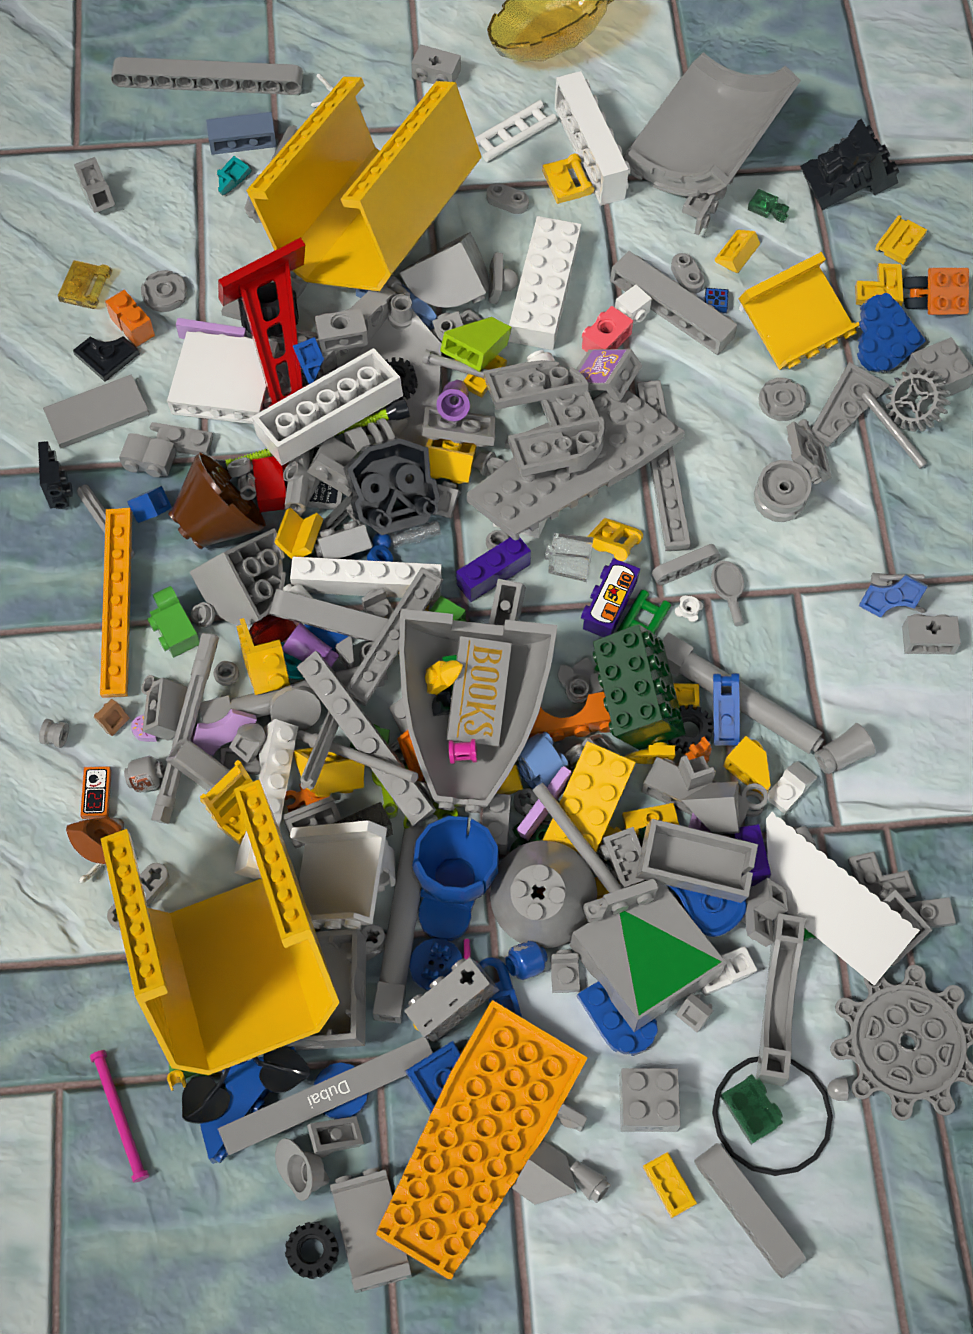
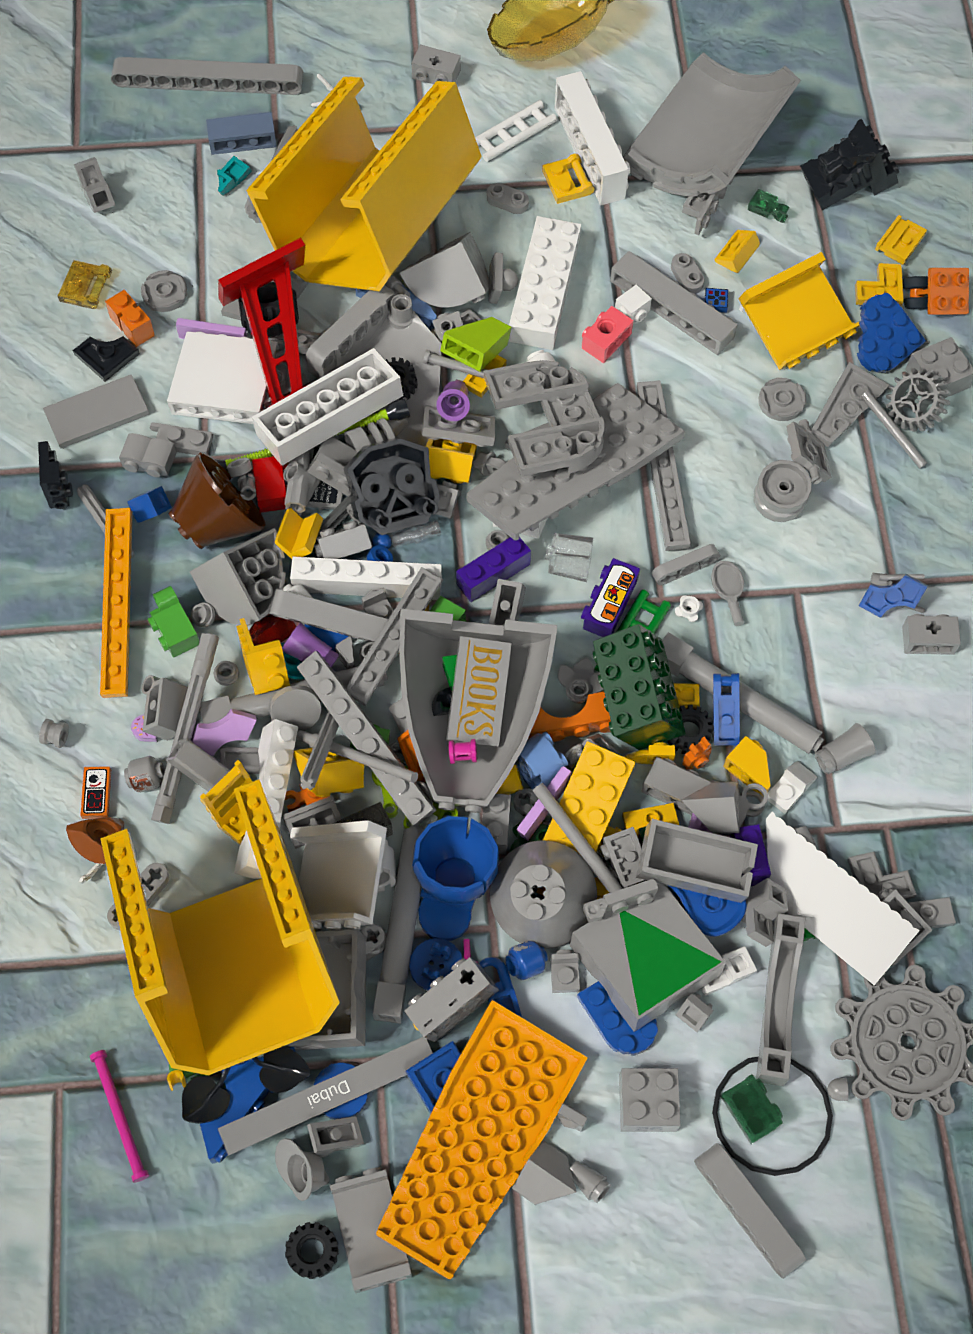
(111, 717): medium nougat tile -> none
(248, 741): light grey plate -> none
(310, 358): blue slope -> none
(333, 338): light grey brick -> none
(442, 675): yellow plate -> none
(609, 532): yellow plate -> none
(610, 370): panel -> none
(669, 1185): yellow plate -> none
(695, 772): light grey panel -> none

